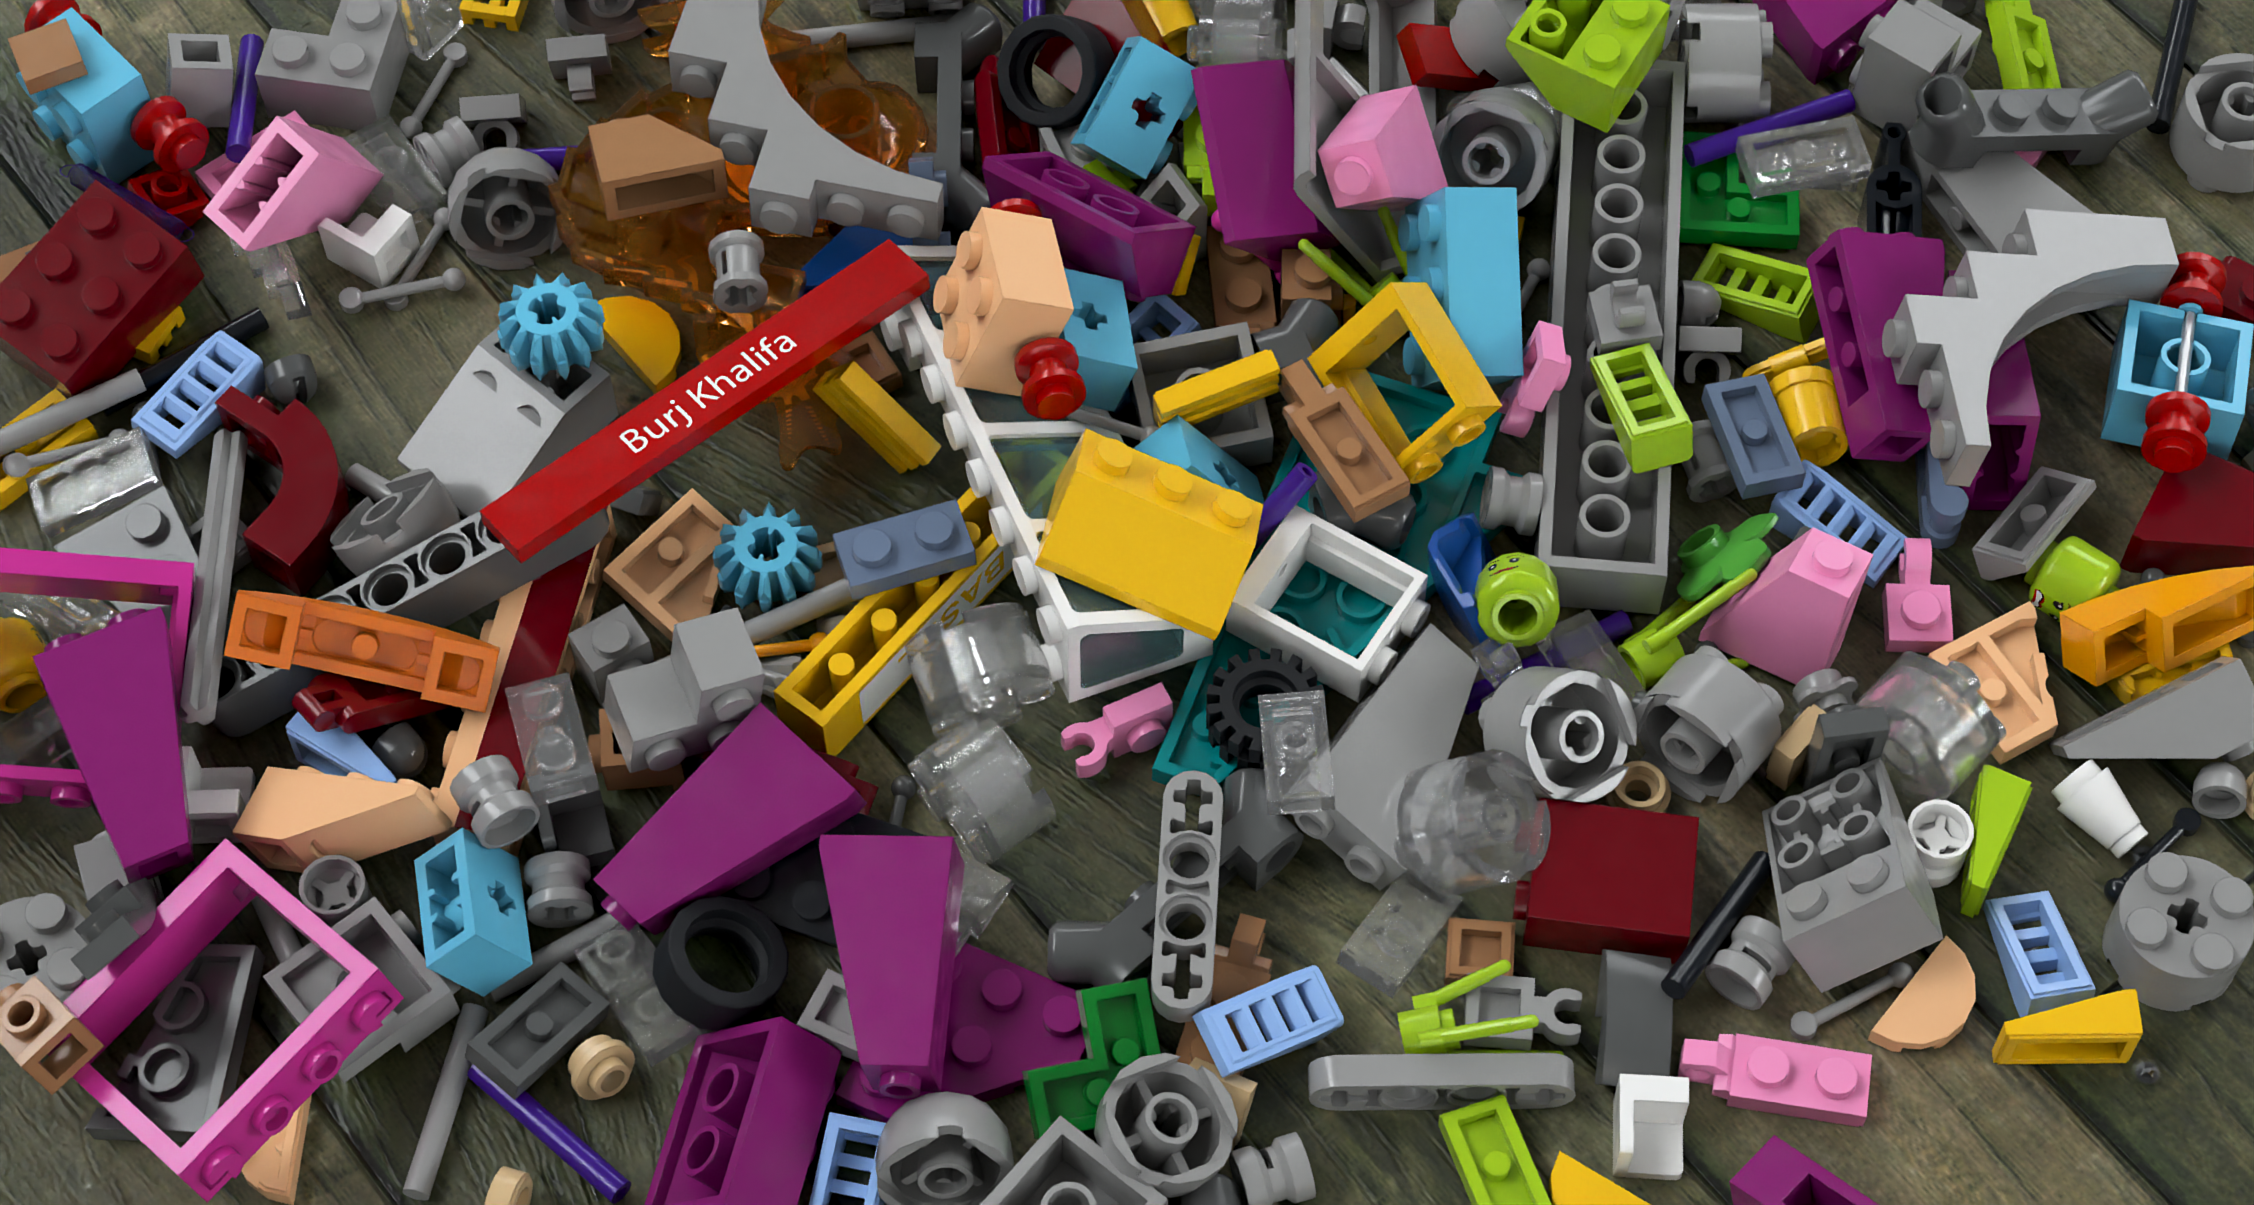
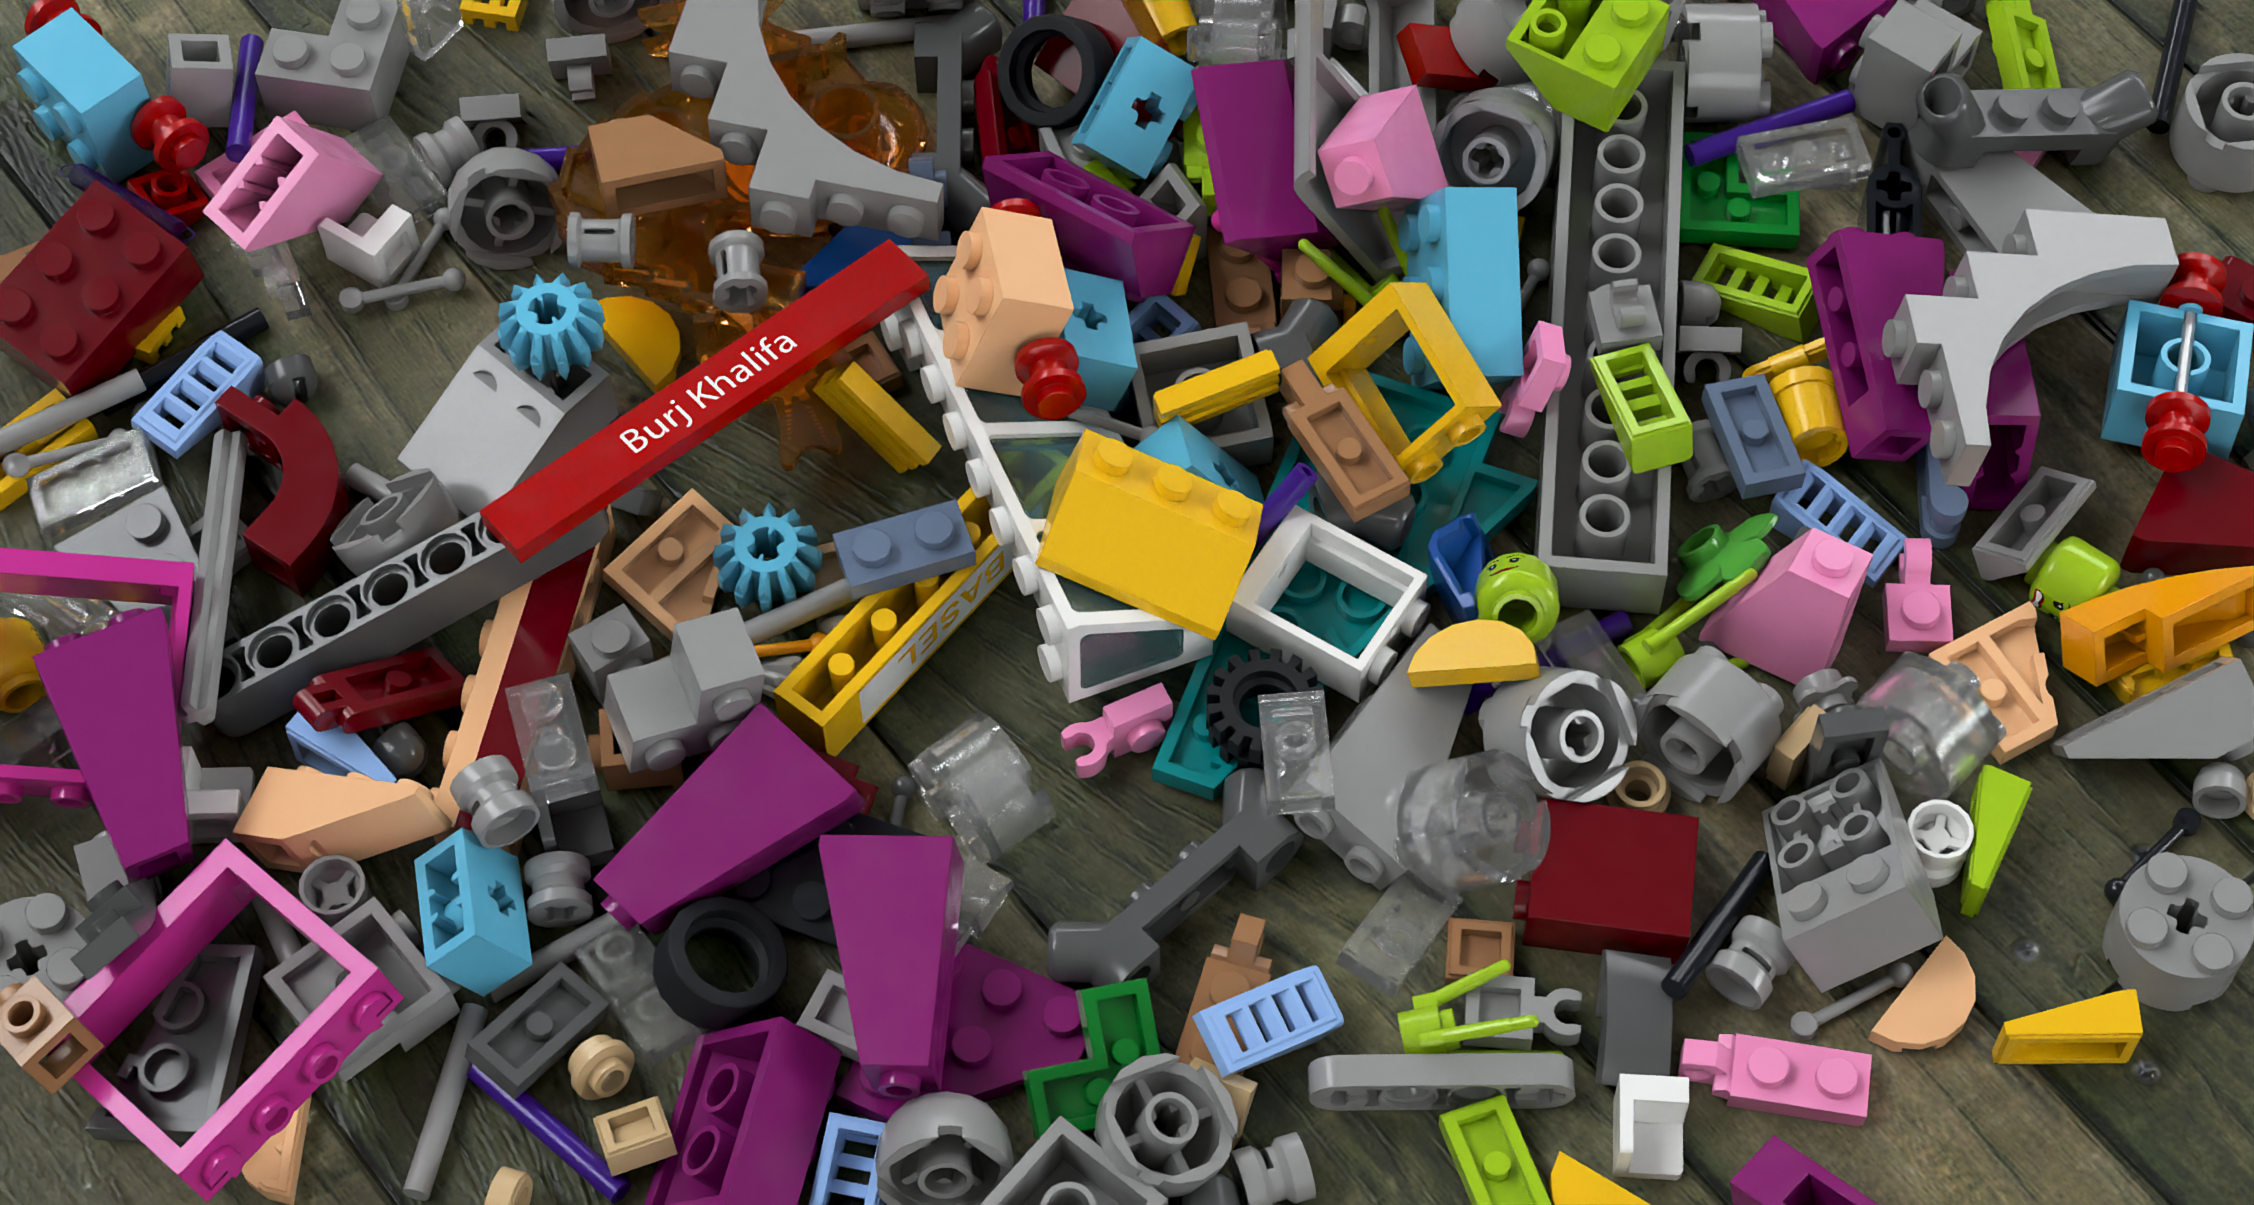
(47, 56): medium nougat tile -> none
(362, 645): orange slope -> none
(455, 56): light grey hinge -> none
(601, 240): none -> light grey bush
(635, 1136): none -> tan tile
(979, 666): clear brick -> none
(1187, 895): light grey beam -> none
(1474, 654): none -> yellow tile
(1511, 501): light grey wheel -> none
(2039, 992): light blue slope -> none
(2100, 808): white cone -> none

